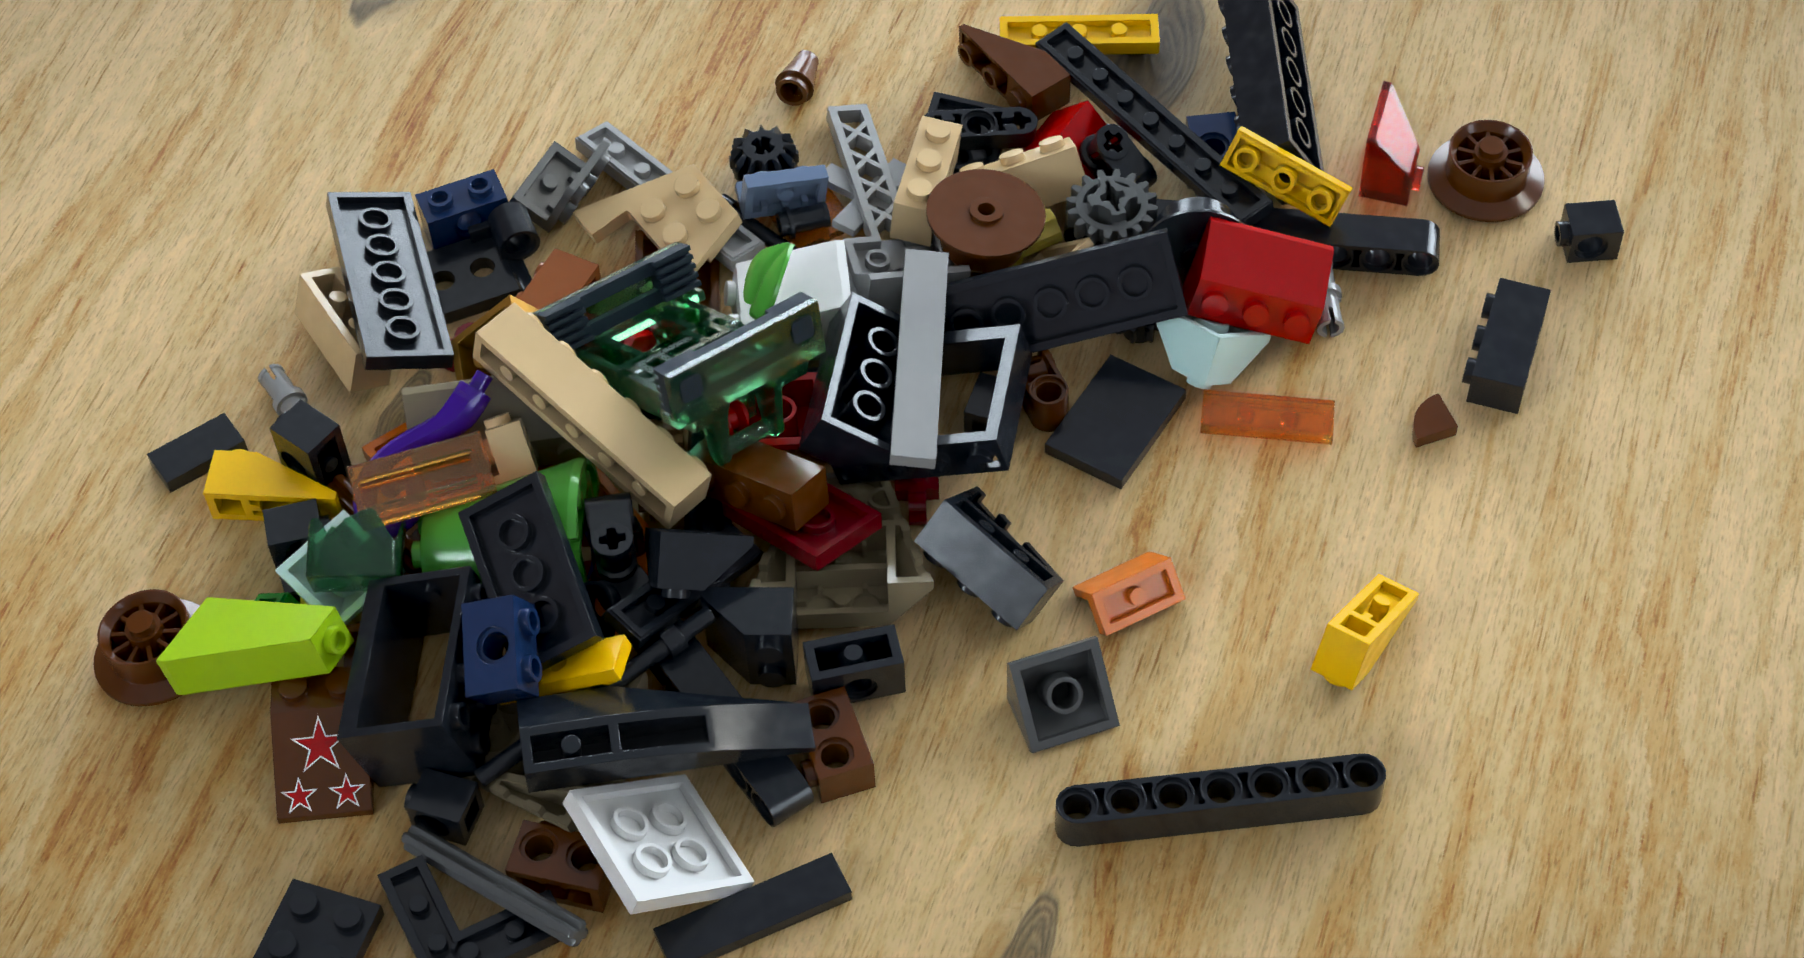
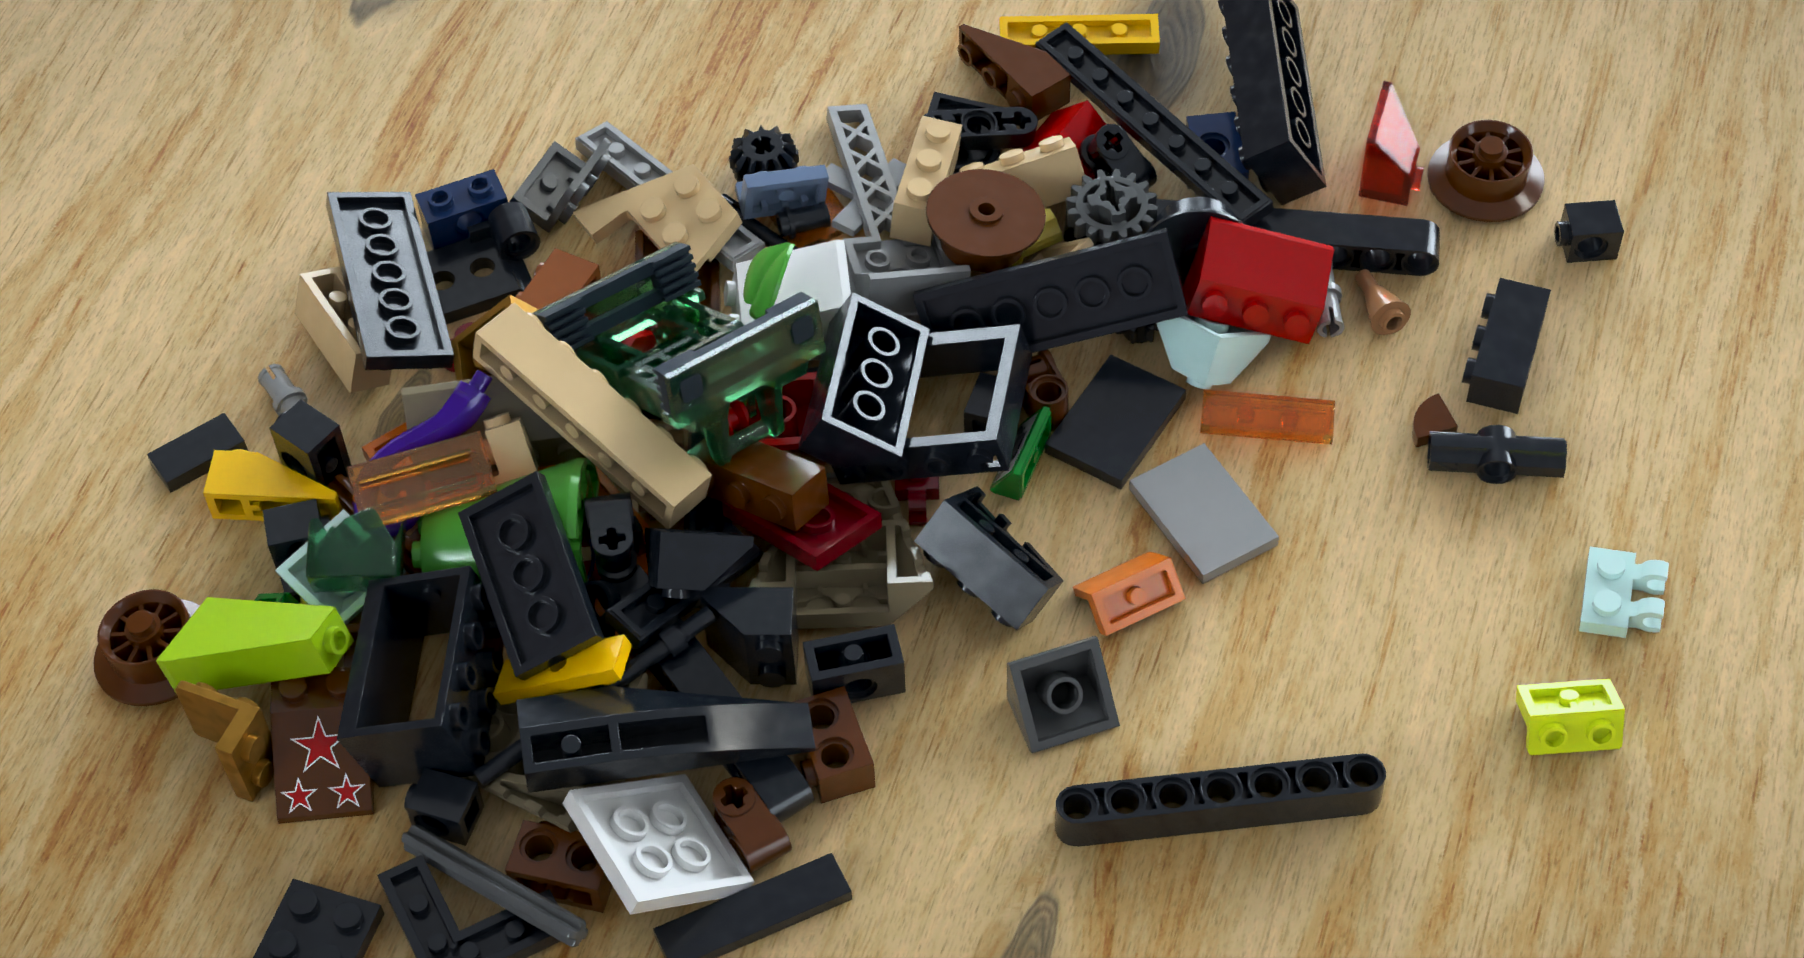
(240, 735): none -> pearl gold bracket
(485, 630): dark blue brick -> none
(749, 824): none -> reddish brown piece
(798, 79): reddish brown cone -> none
(919, 359): light grey tile -> none
(1027, 451): none -> green slope
(1203, 513): none -> light grey tile
(1309, 187): yellow tile -> none
(1362, 631): yellow slope -> none
(1385, 310): none -> medium nougat cone
(1496, 454): none -> black piece
(1571, 716): none -> neon yellow bracket
(1609, 588): none -> light aqua plate

